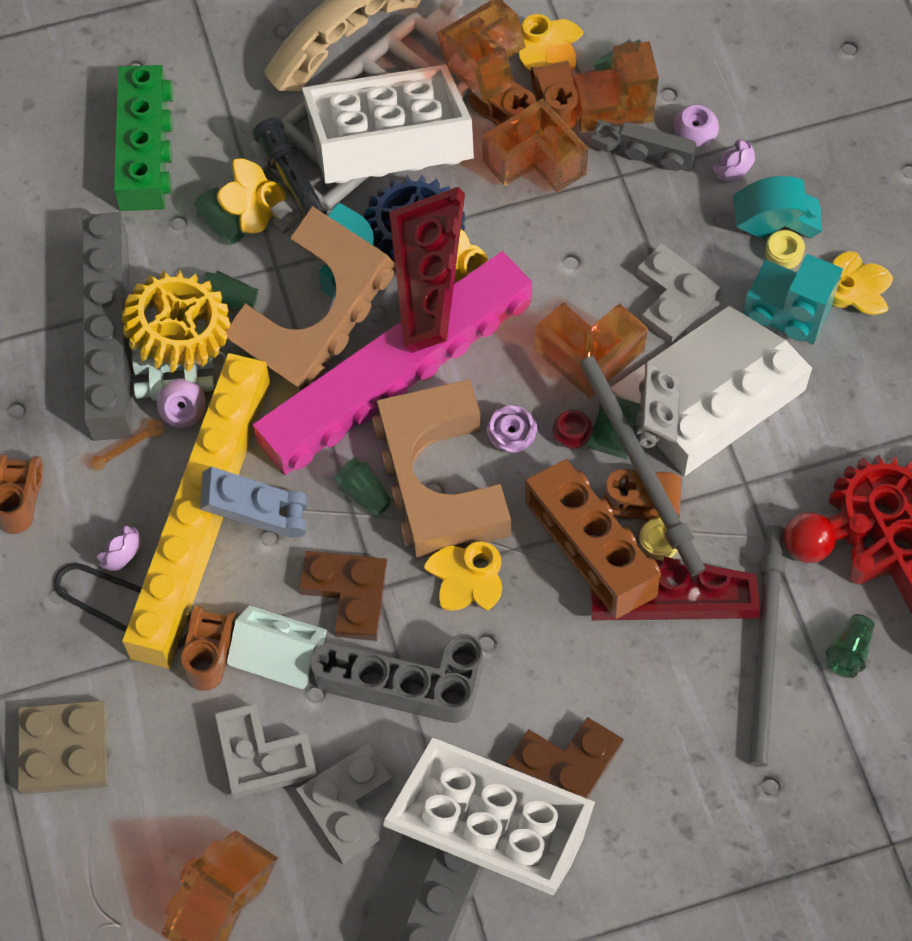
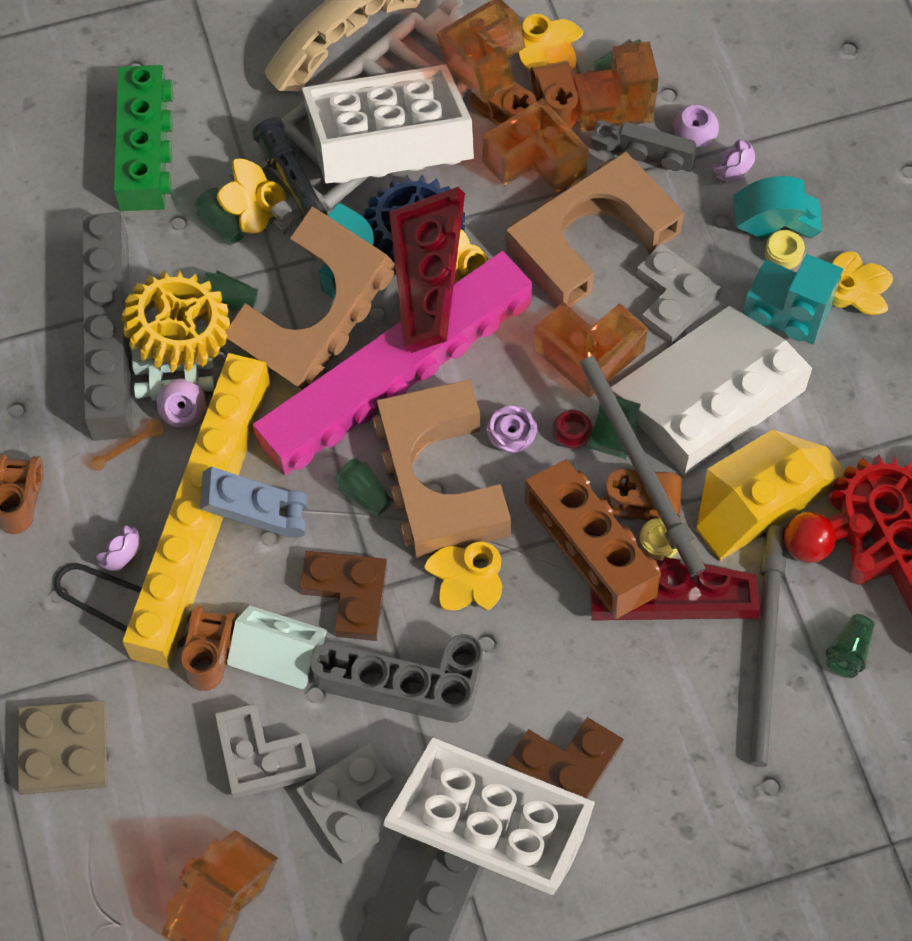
(614, 190): none -> medium nougat arch
(658, 406): light grey hinge -> none
(762, 489): none -> yellow wedge

